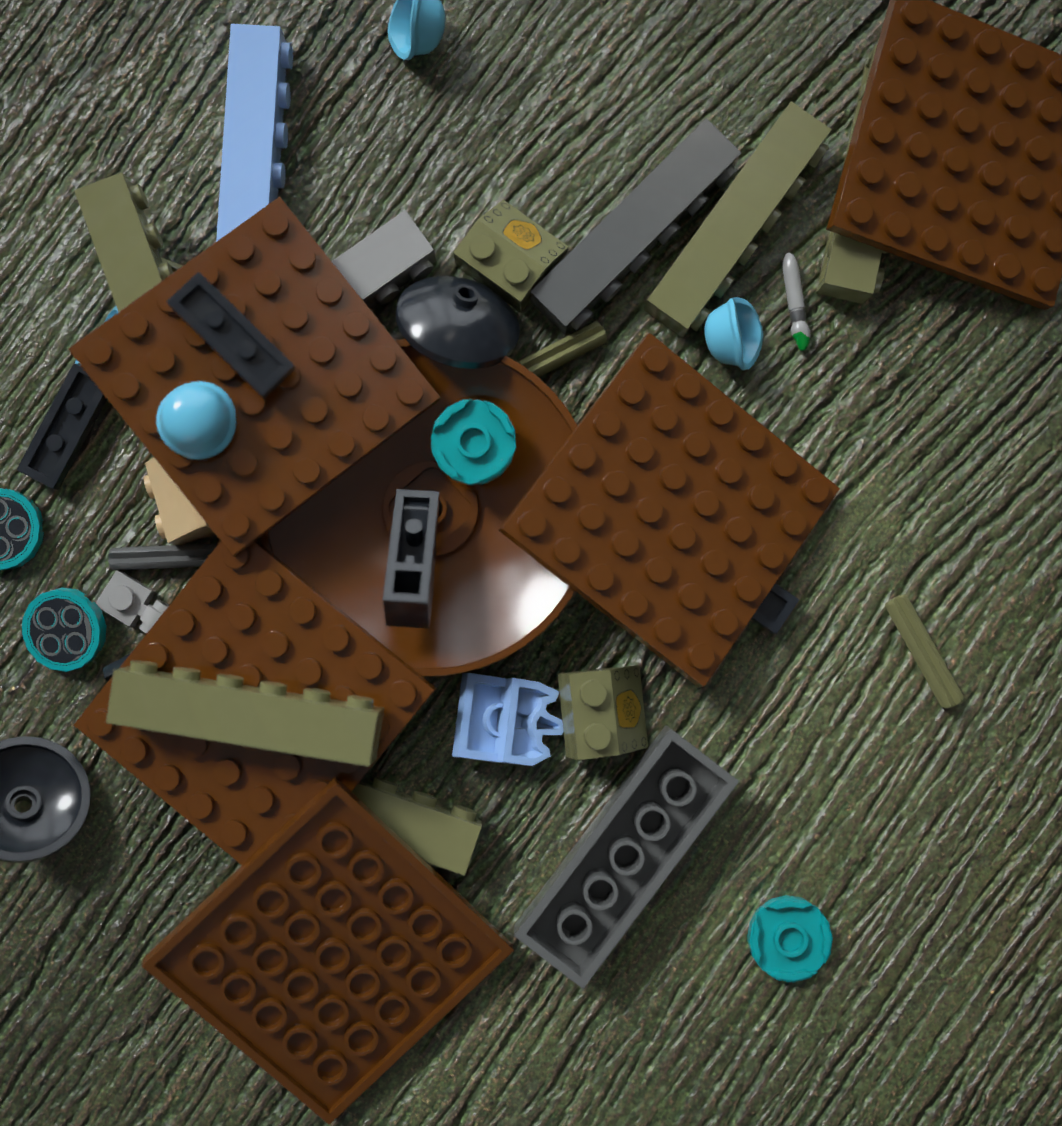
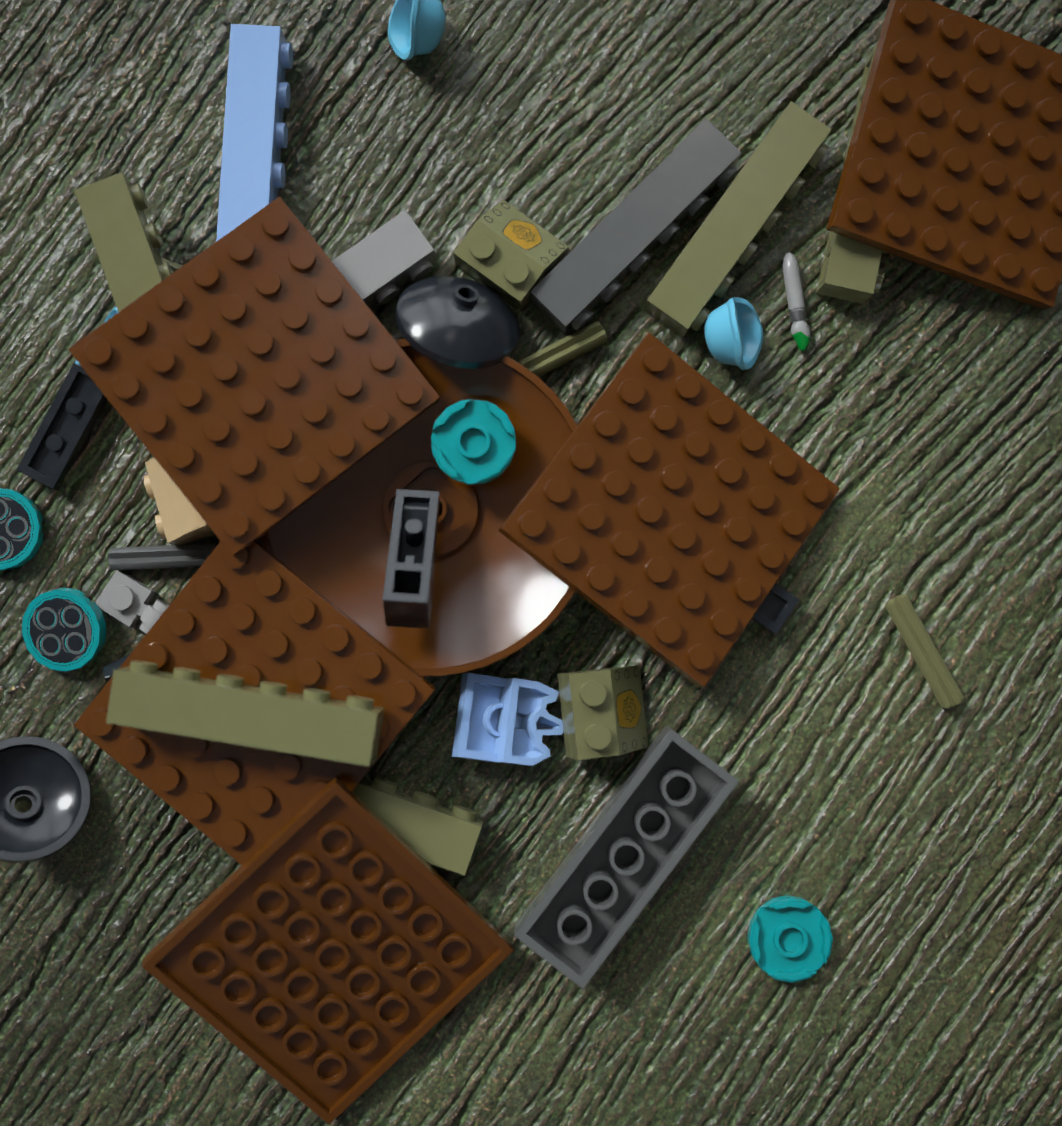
(197, 420): medium azure helmet -> none
(231, 335): black plate -> none

